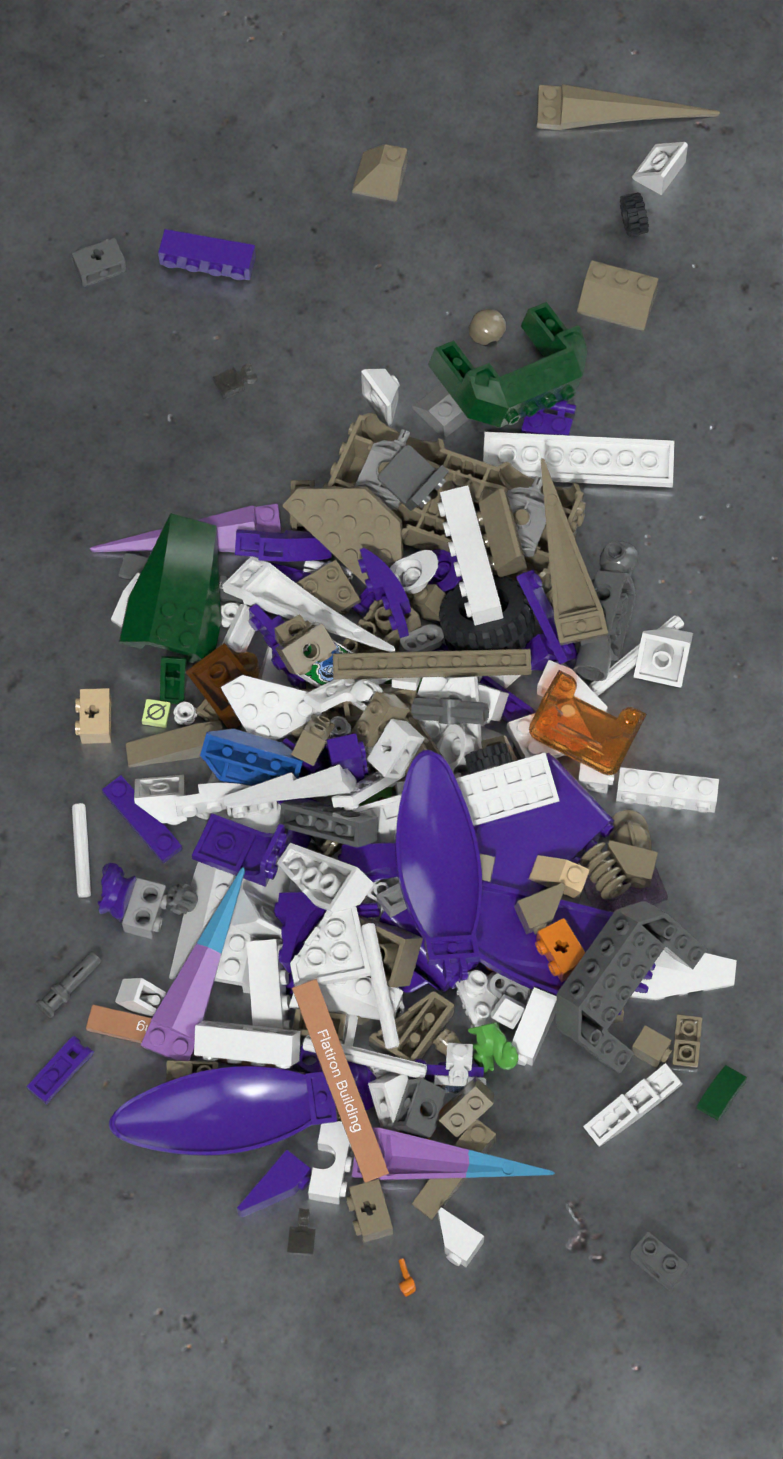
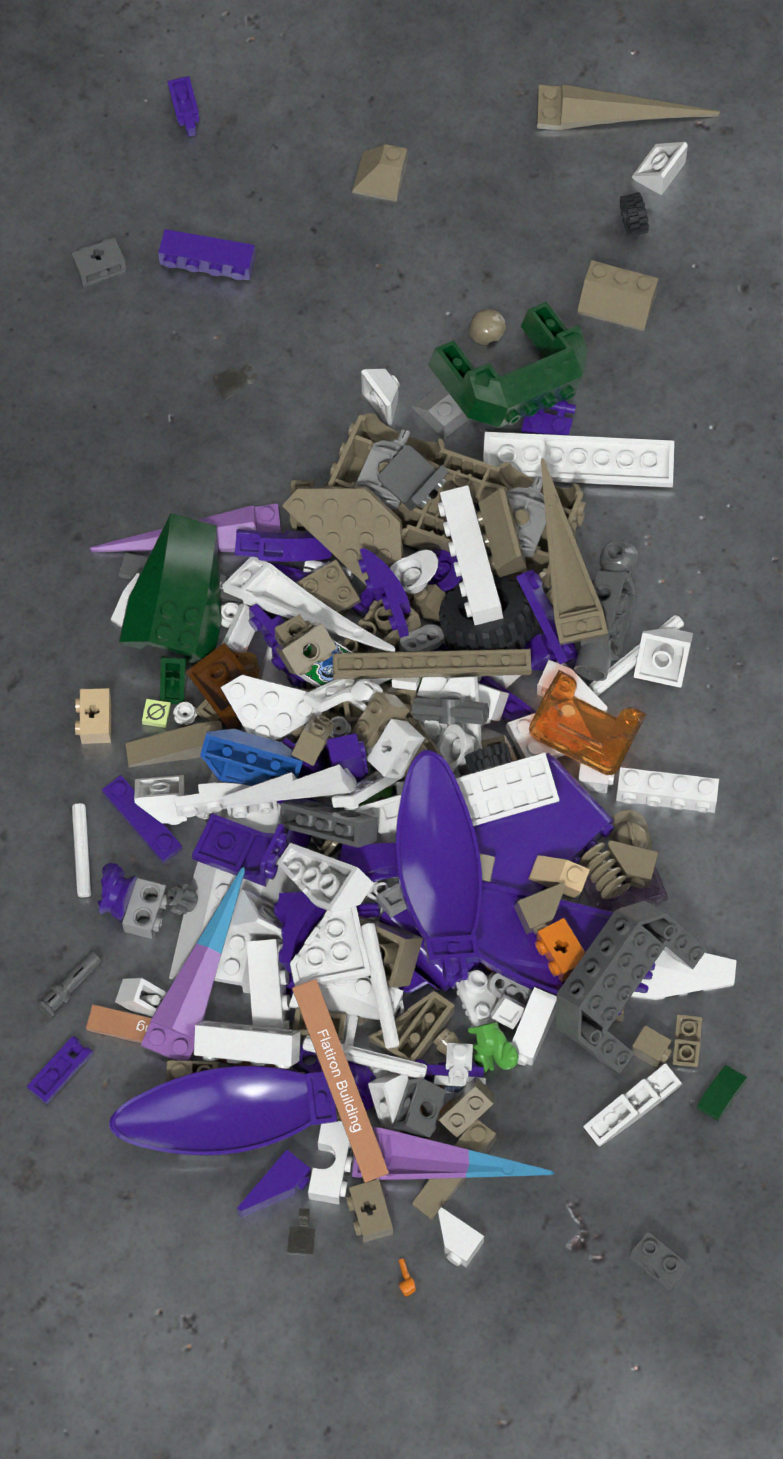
(184, 104): none -> dark purple hinge

